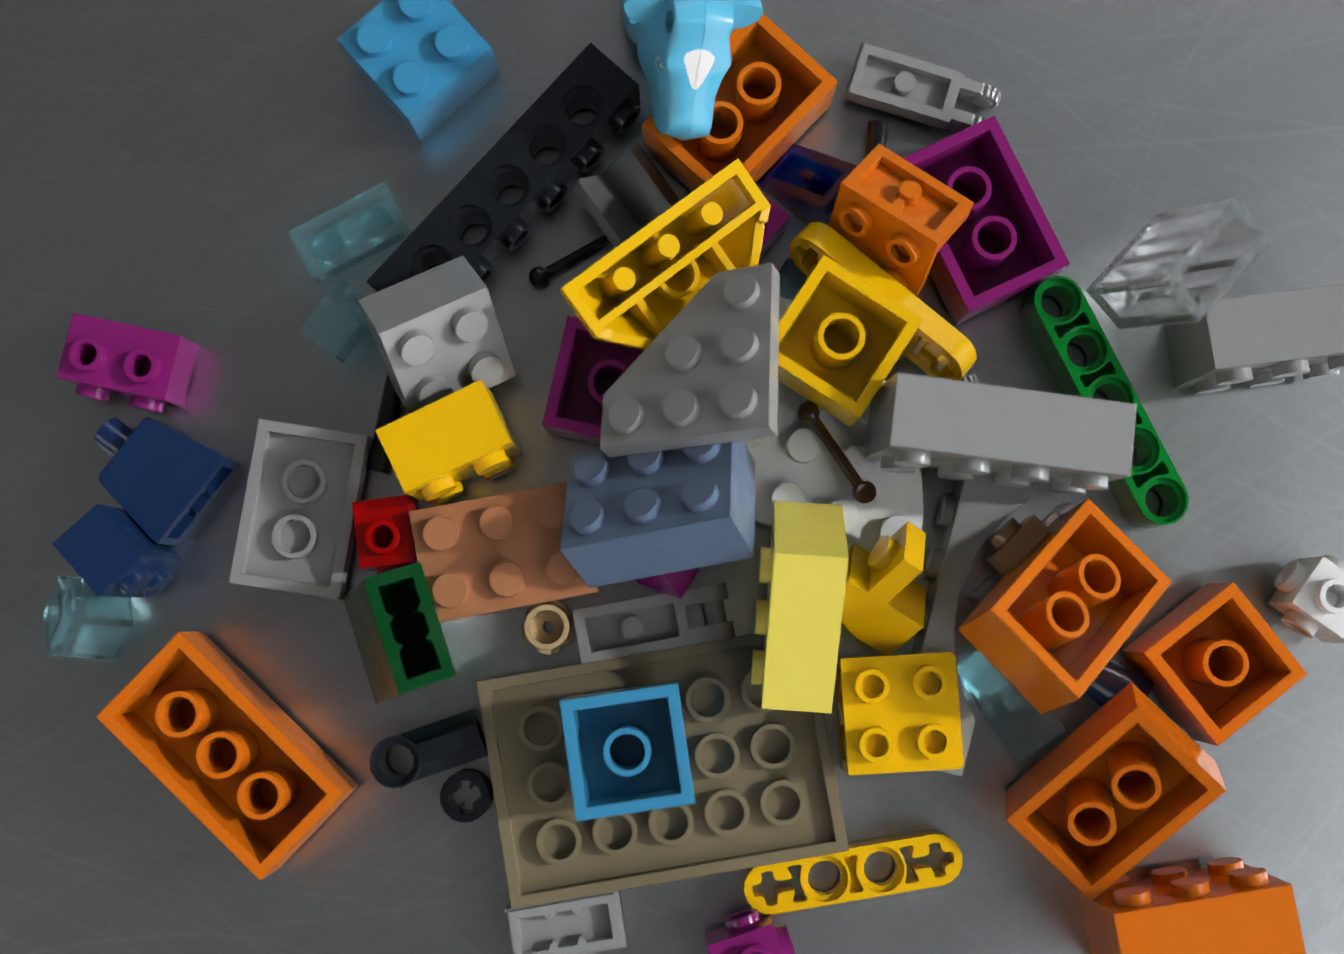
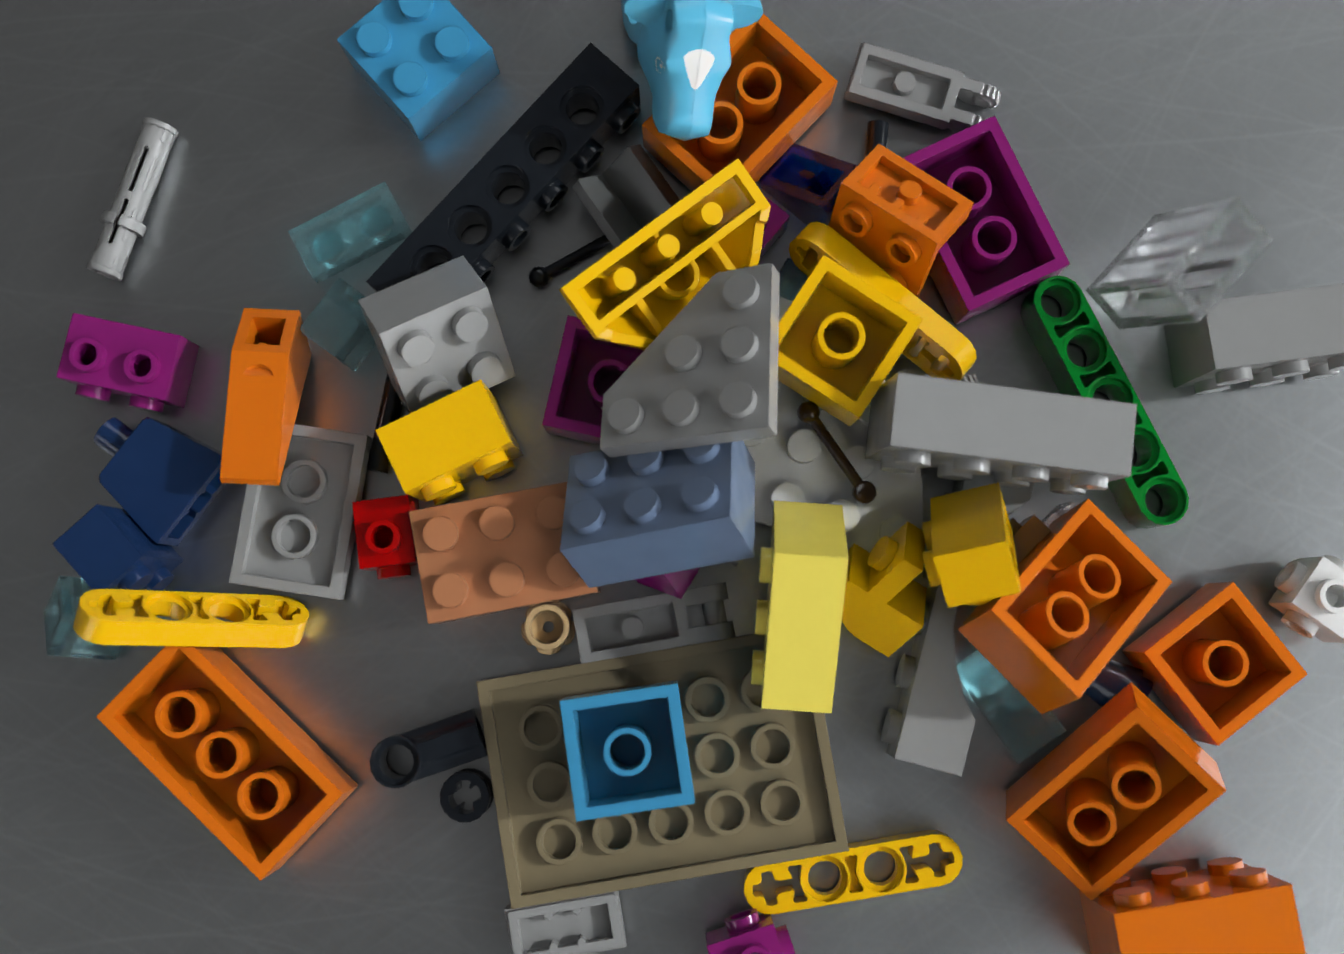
(131, 619): none -> yellow beam
(132, 199): none -> light grey pin
(263, 395): none -> orange slope
(398, 632): dark green brick -> none
(898, 713): yellow bracket -> none
(971, 546): none -> yellow brick

